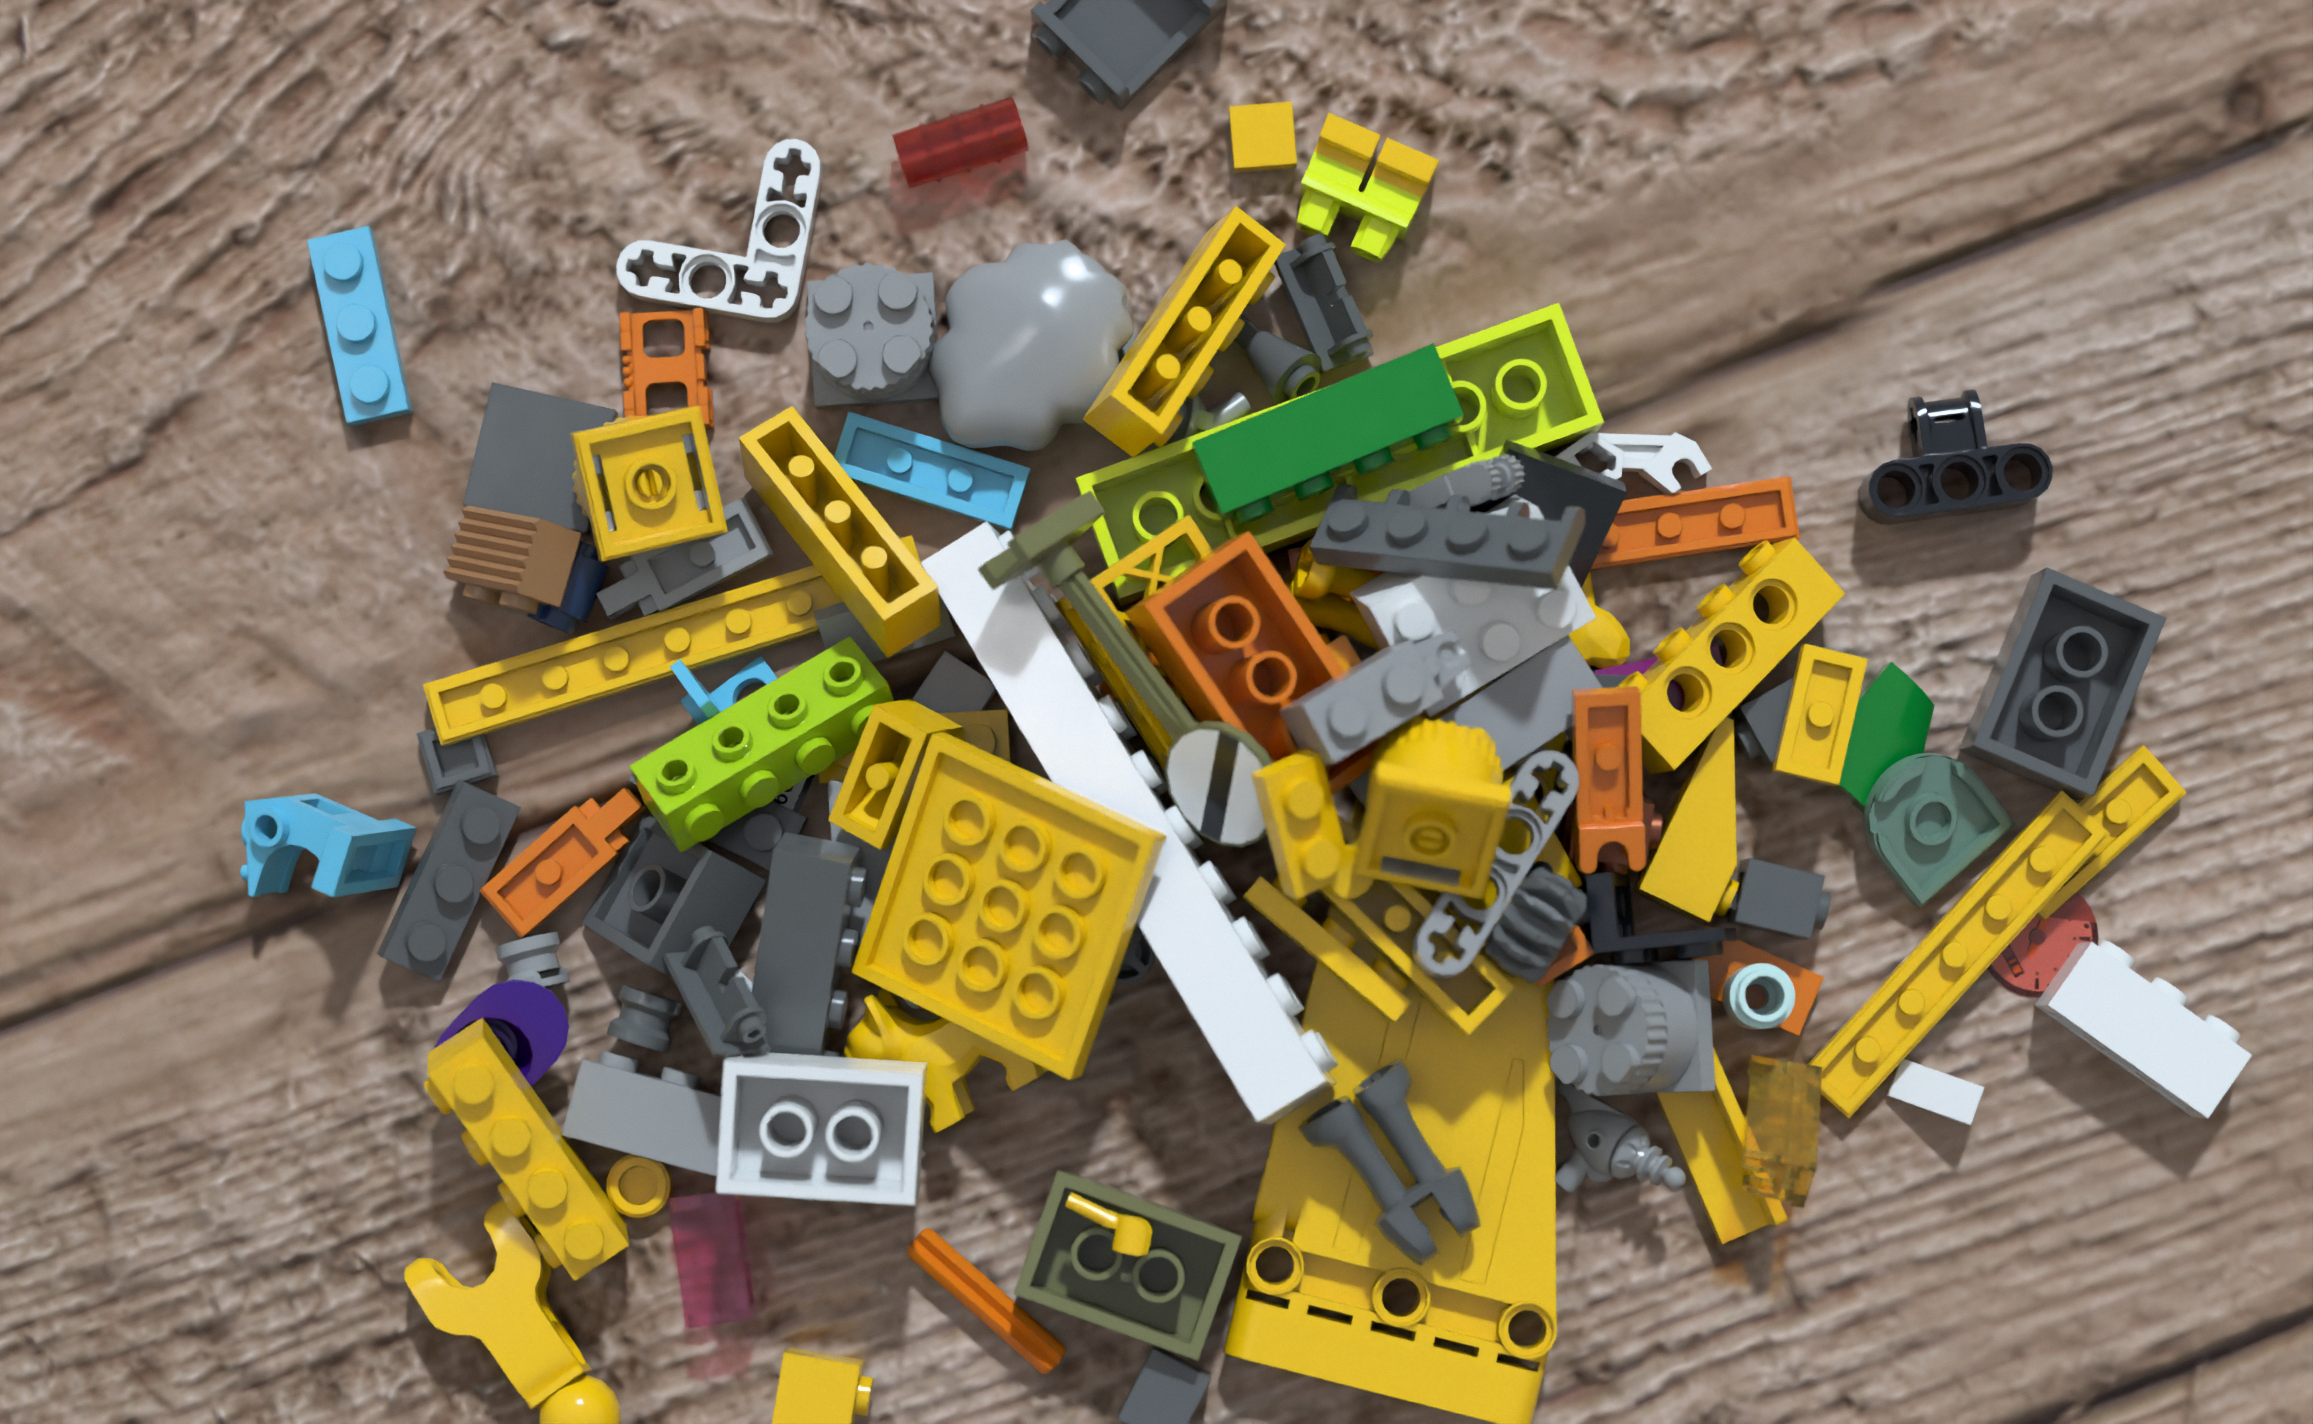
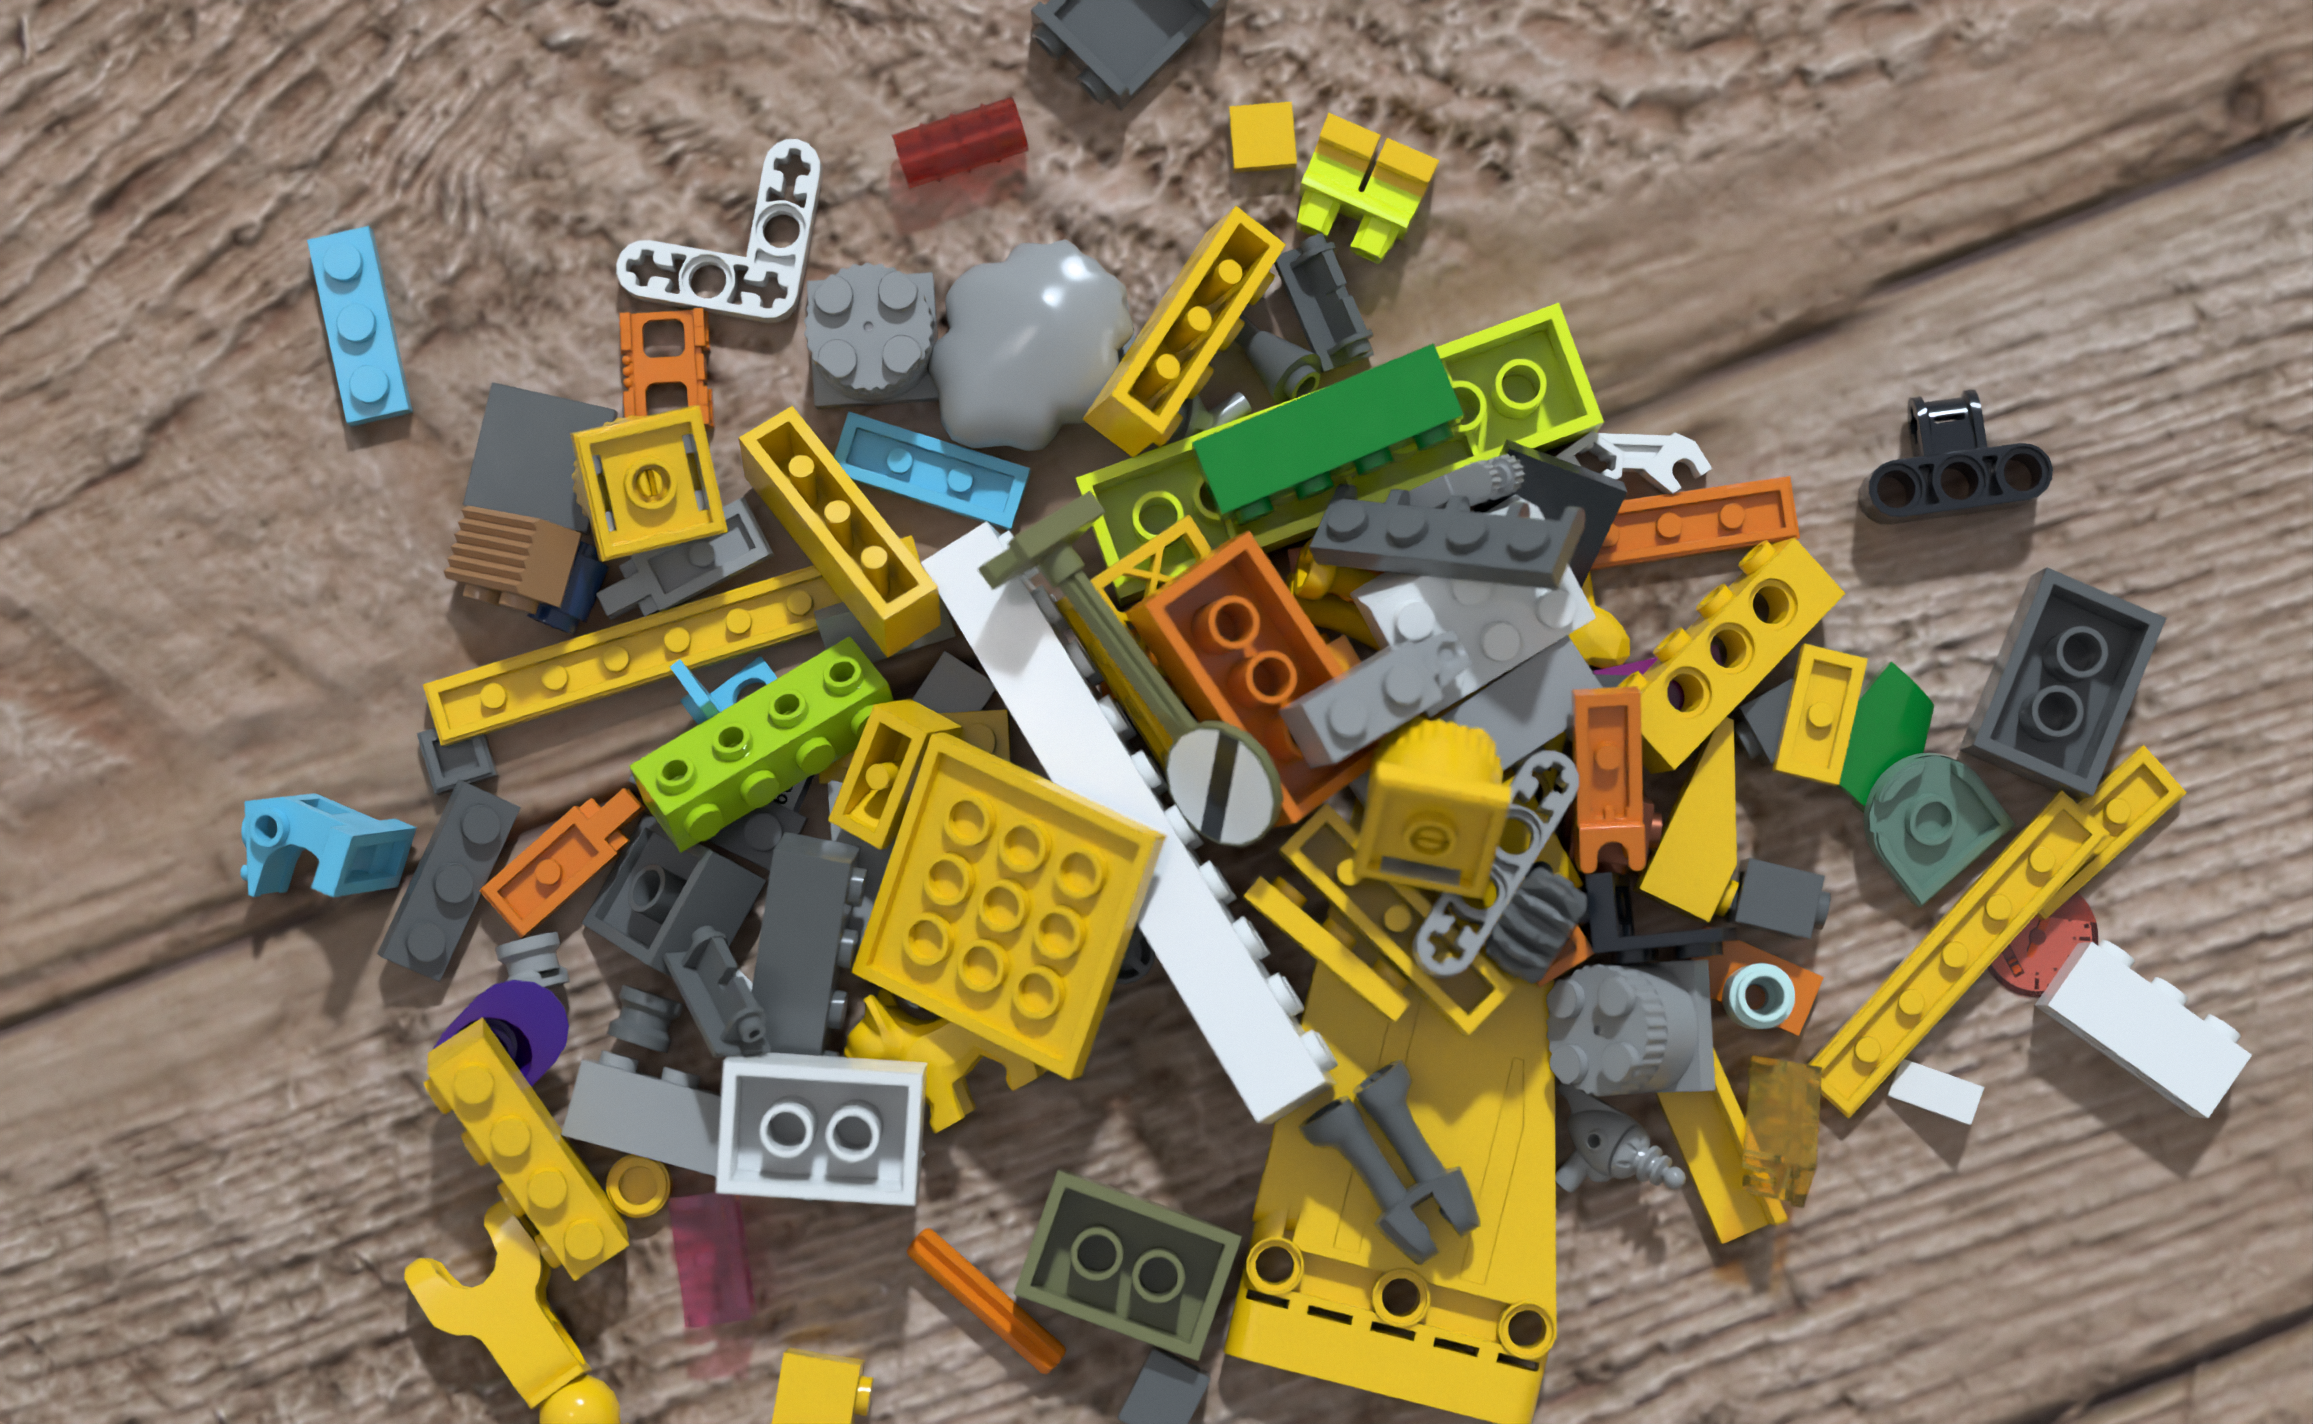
(1131, 1232): yellow hand -> none
(1306, 828): yellow hinge -> none

